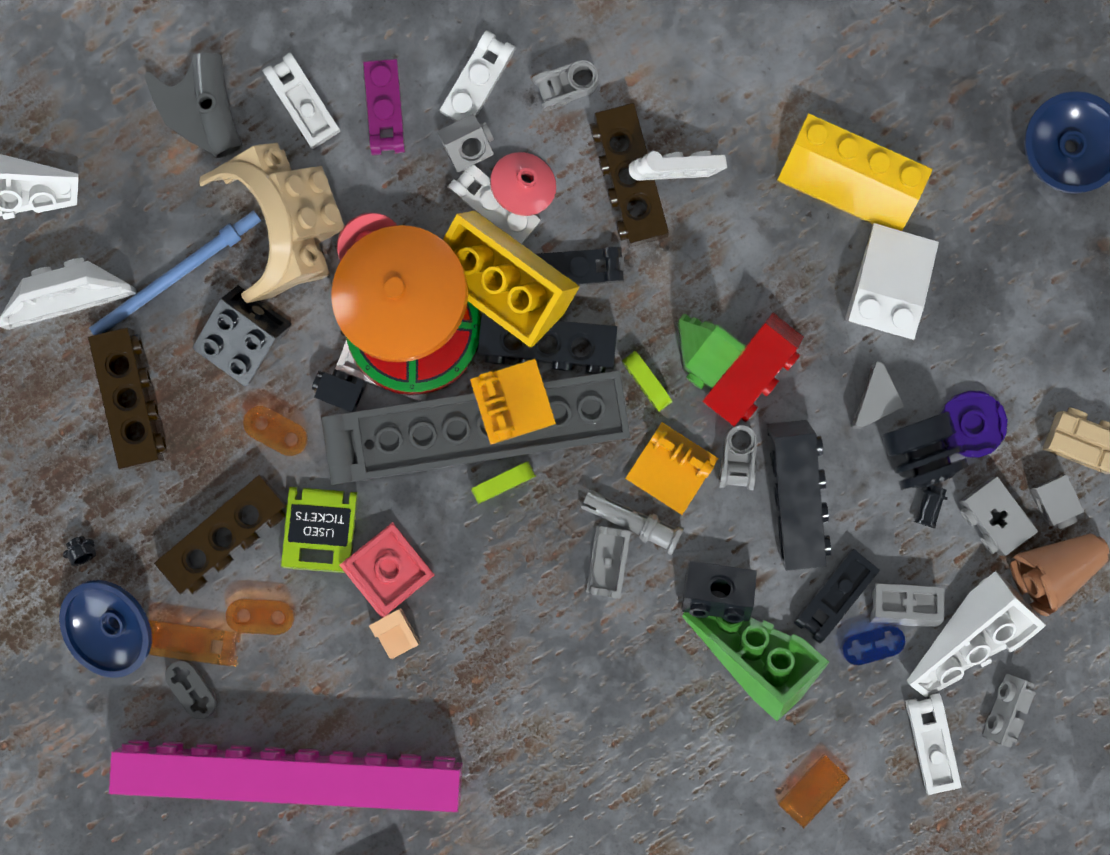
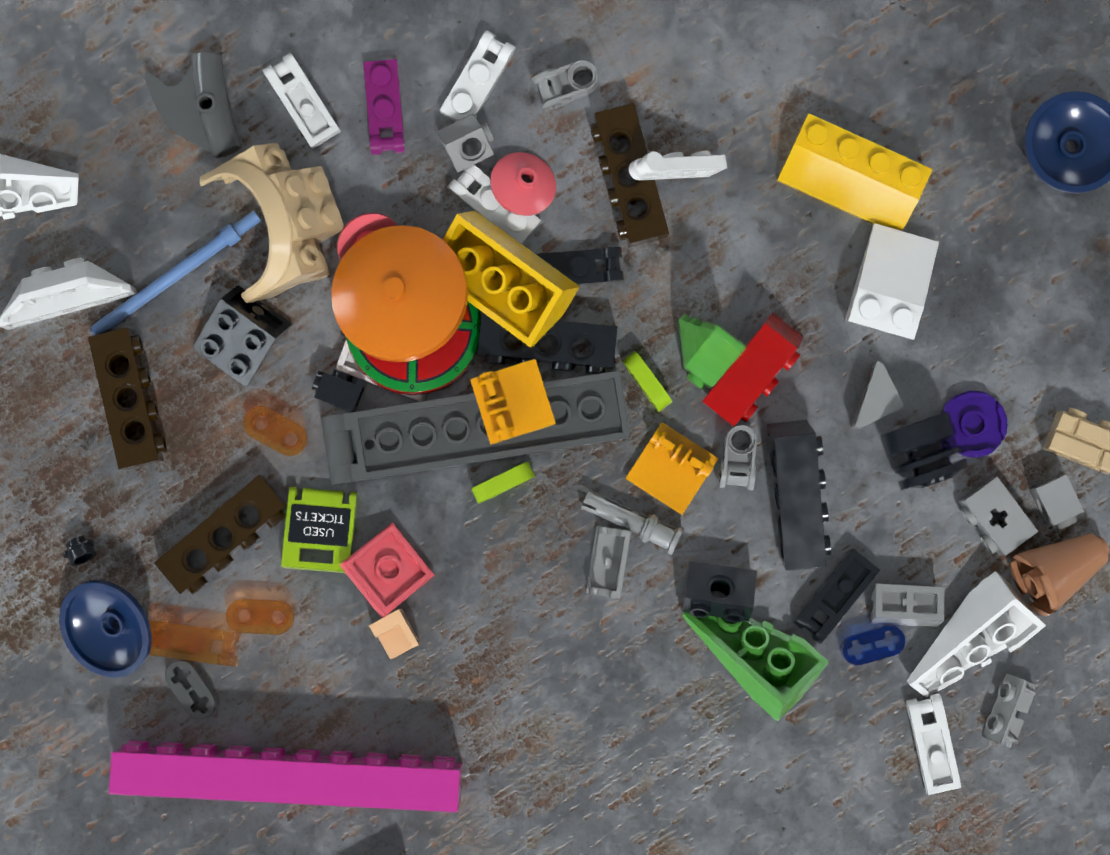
(813, 791): clear orange plate -> none
(931, 506): black pin -> none

